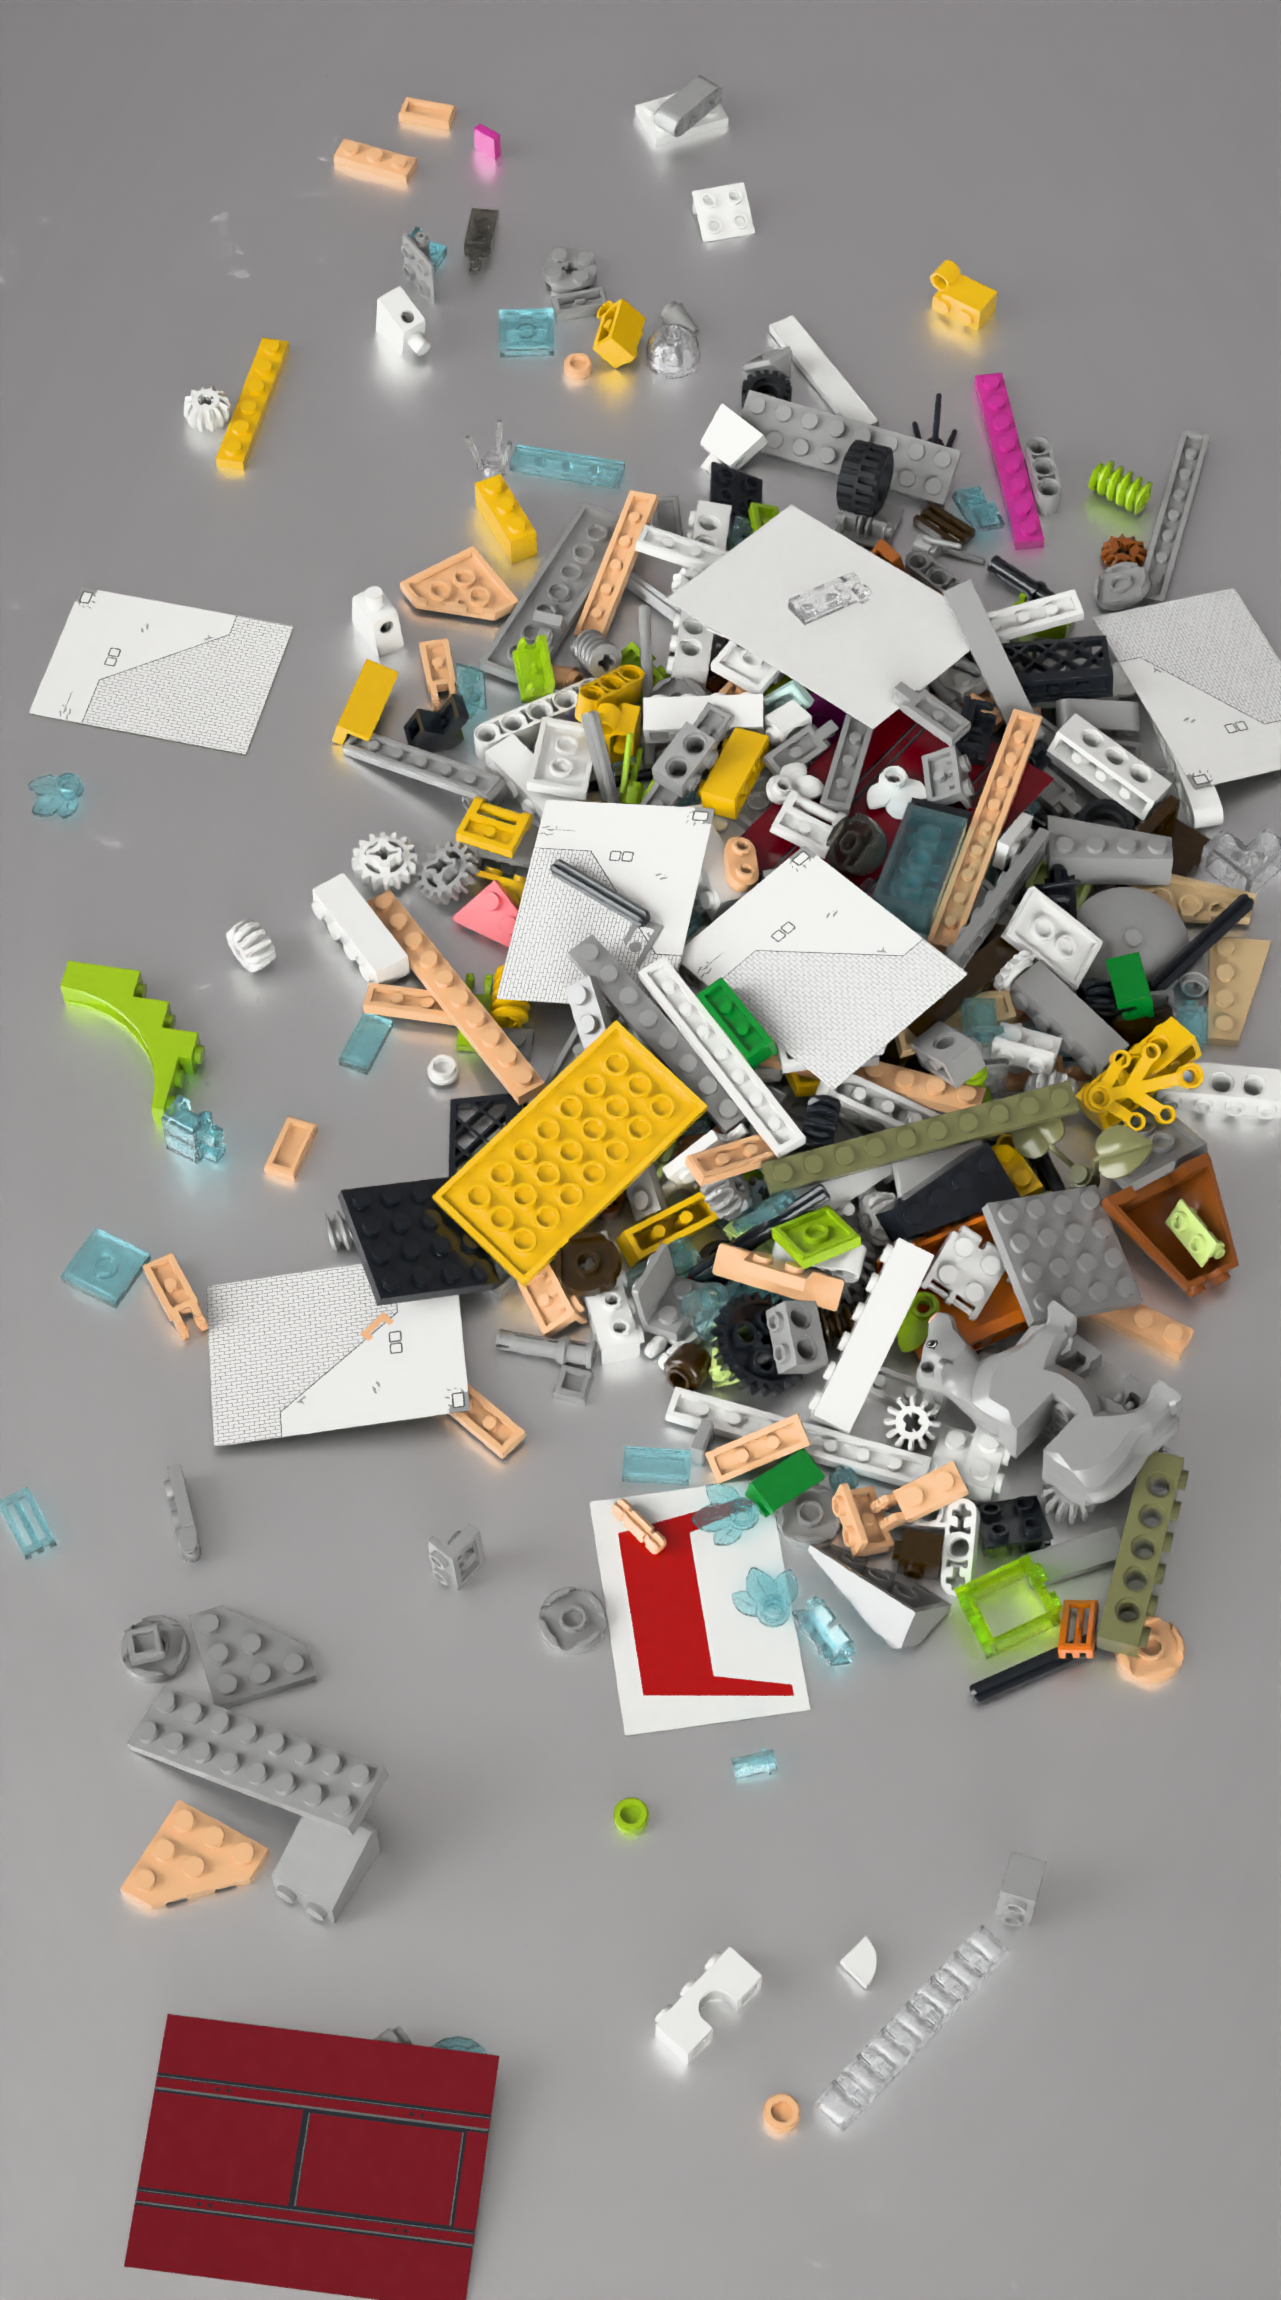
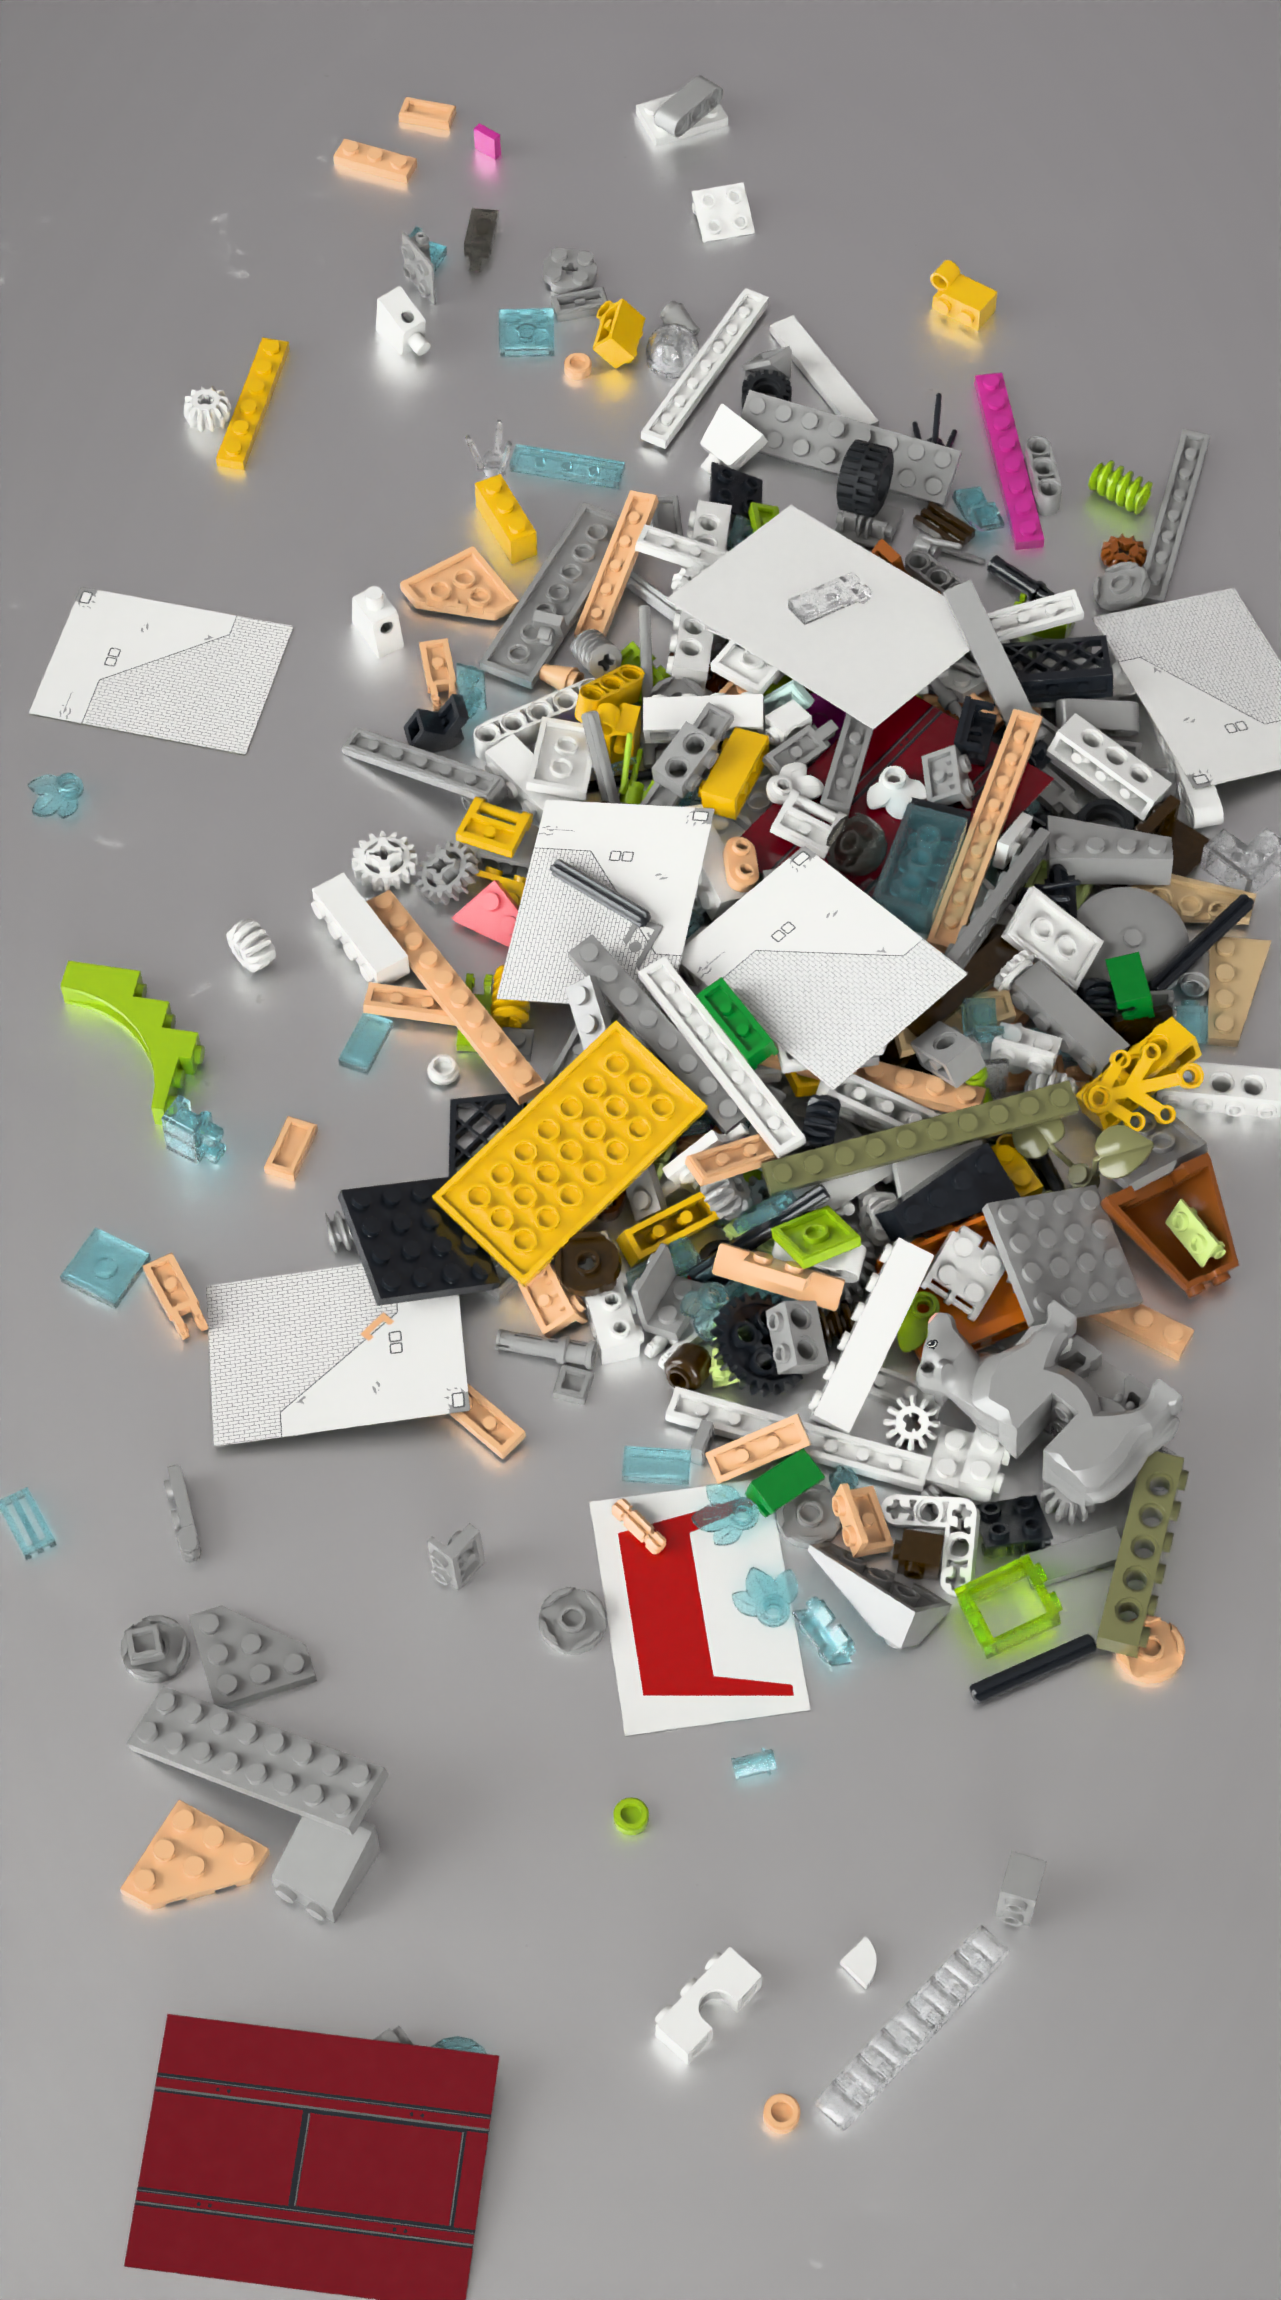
(366, 702): yellow panel -> none
(533, 669): lime hinge -> none
(704, 368): none -> white plate
(921, 1496): light nougat hinge -> none
(931, 713): light grey hinge -> none
(1077, 1646): orange tile -> none

